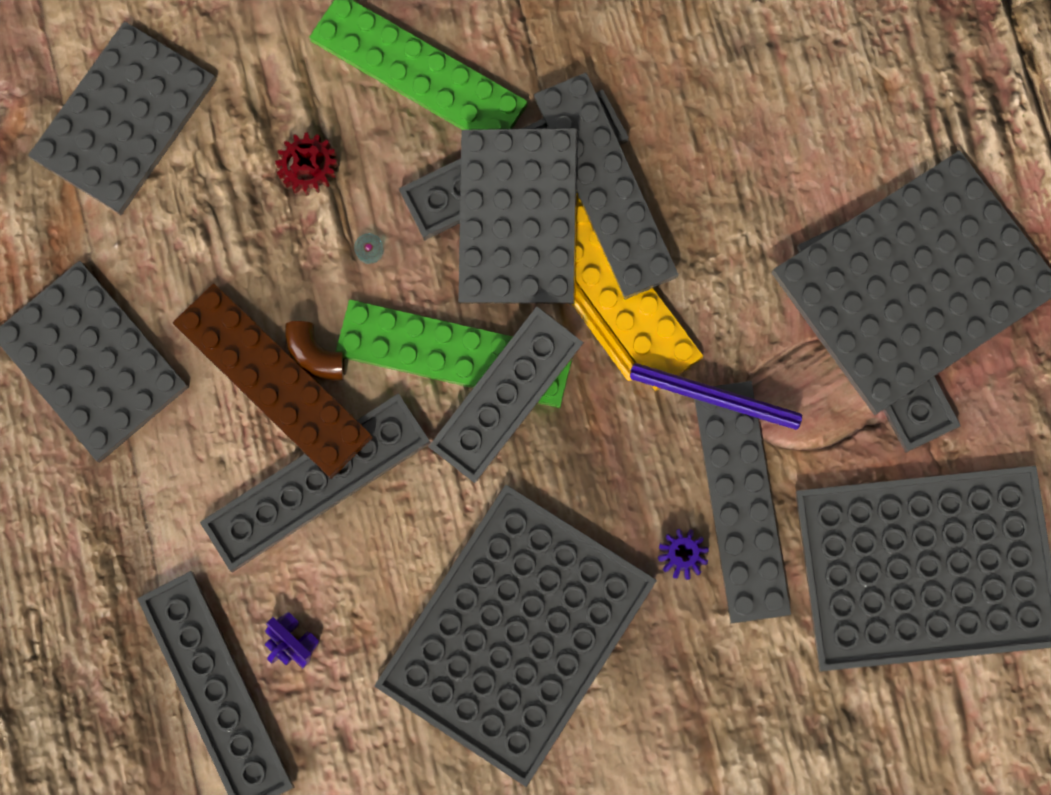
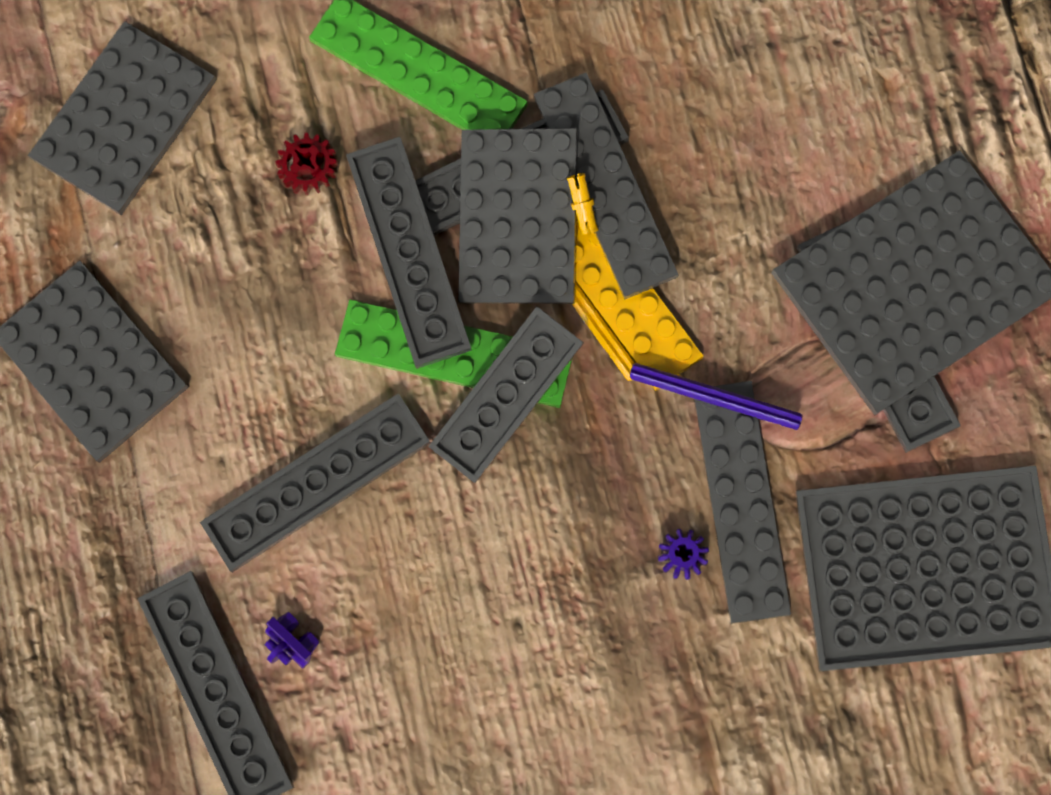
(272, 381): reddish brown plate -> none
(310, 355): reddish brown cylinder -> none
(369, 248): clear light blue tile -> none
(408, 253): none -> dark grey plate
(515, 635): dark grey plate -> none
(582, 203): none -> yellow pin

